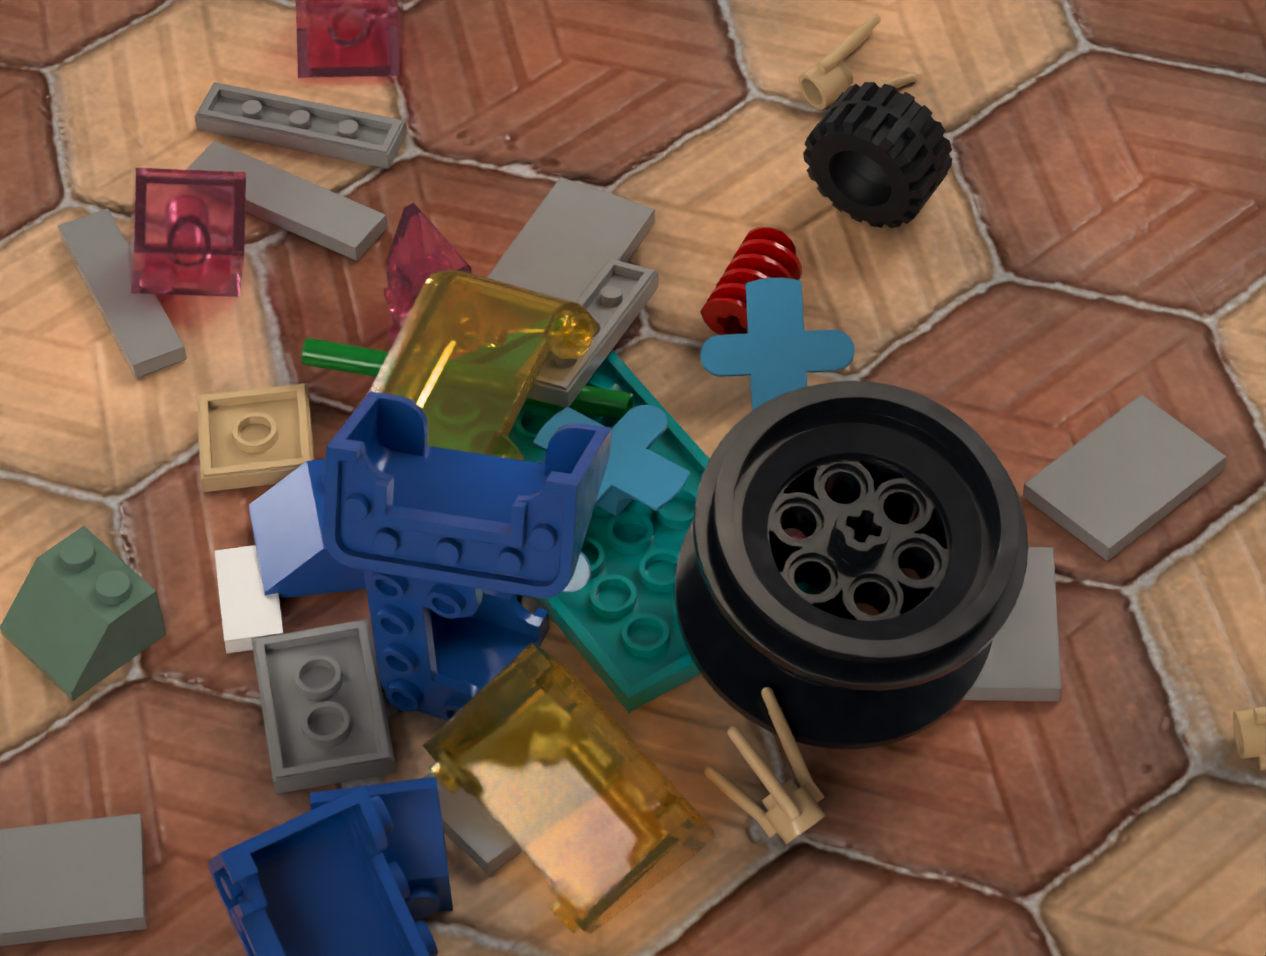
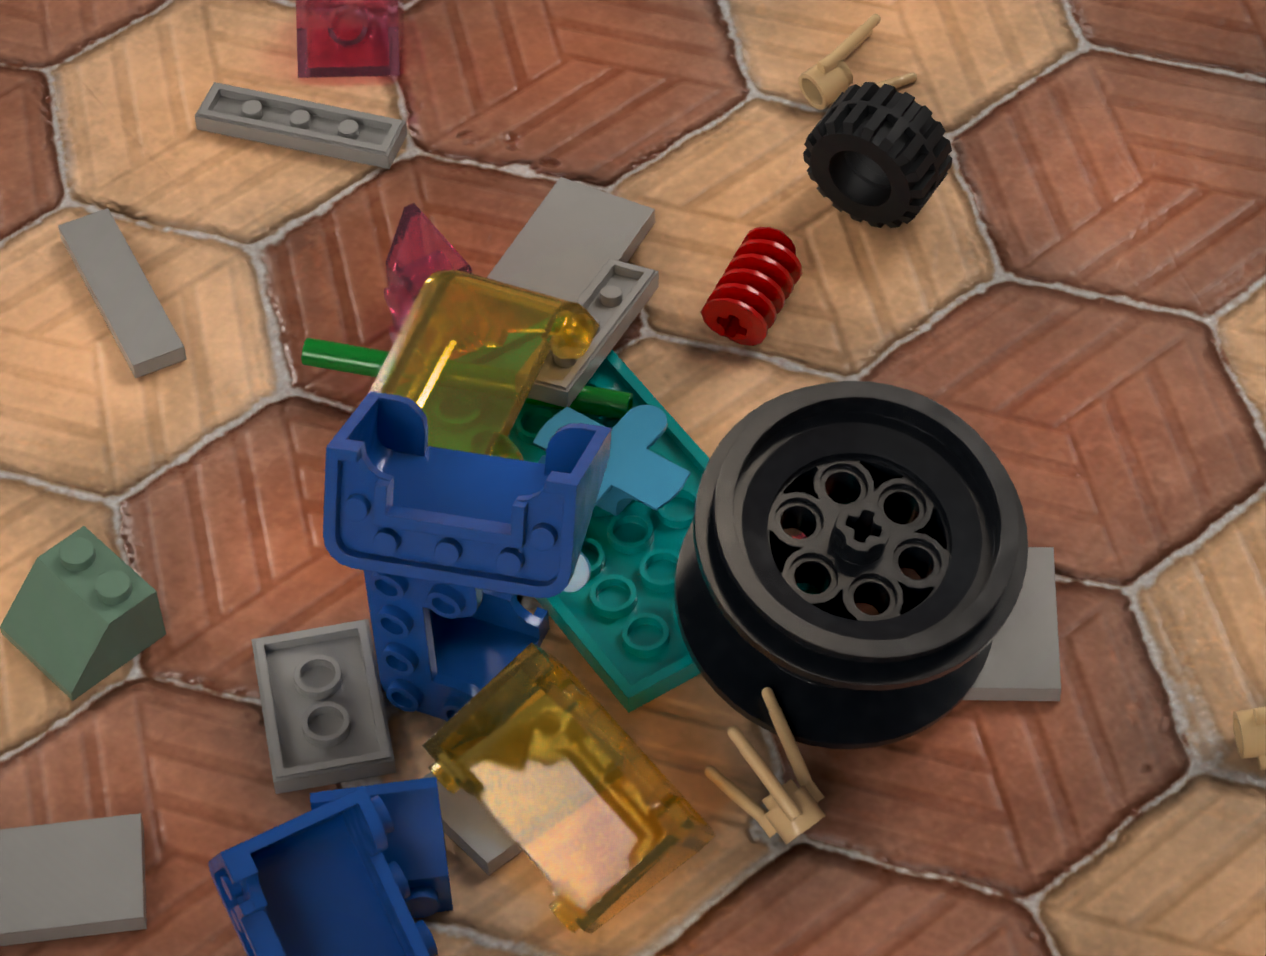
(187, 232): clear pink slope -> none
(244, 606): white tile -> none
(253, 436): tan tile -> none
(291, 540): slope -> none
(298, 204): light grey tile -> none
(776, 347): dark azure piece -> none
(1124, 477): light grey tile -> none

